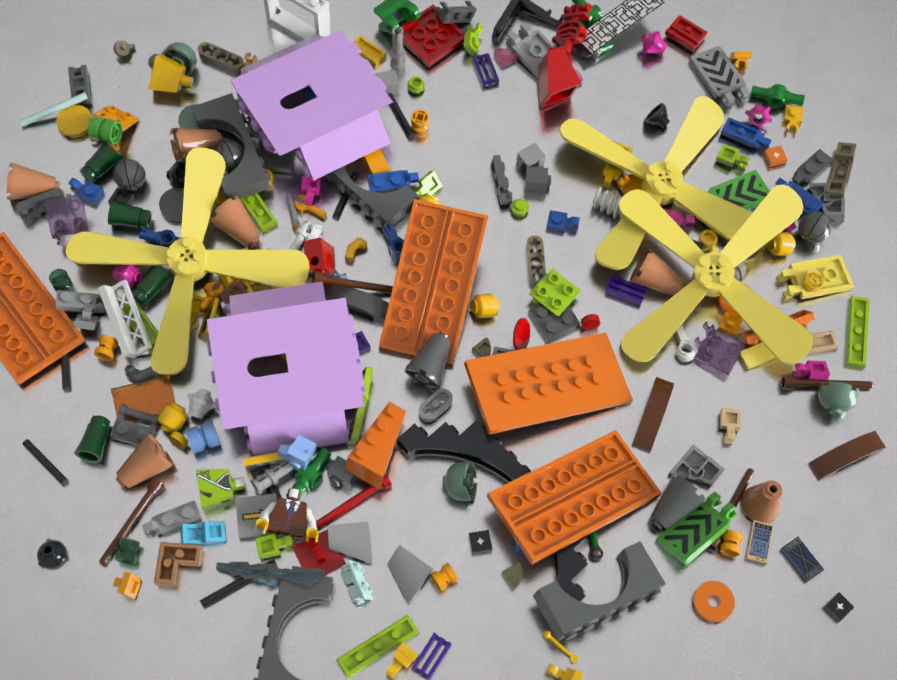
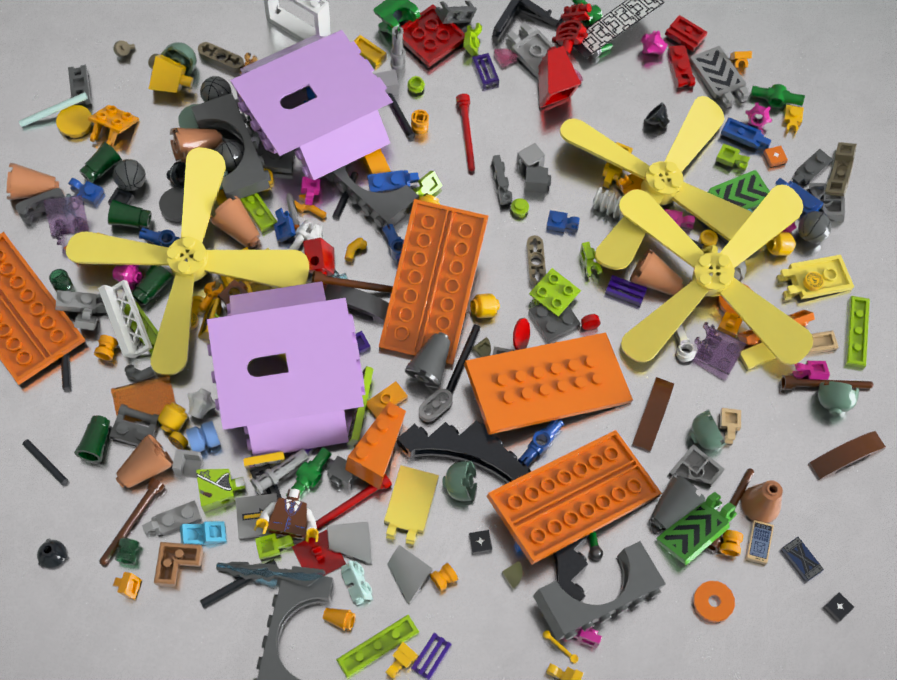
(104, 129): bright green wheel -> none
(187, 462): none -> light grey panel
(214, 88): none -> dark grey piece
(284, 227): none -> blue plate
(298, 453): light blue brick -> none
(339, 617): none -> light orange cone
(392, 393): none -> light orange plate
(410, 502): none -> light yellow tile
(463, 103): none -> red piece
(463, 357): none -> black bar
(545, 434): none -> blue pin
(588, 255): none -> lime plate
(589, 637): none -> dark pink plate
(681, 66): none -> red plate
(706, 432): none -> sand green cylinder

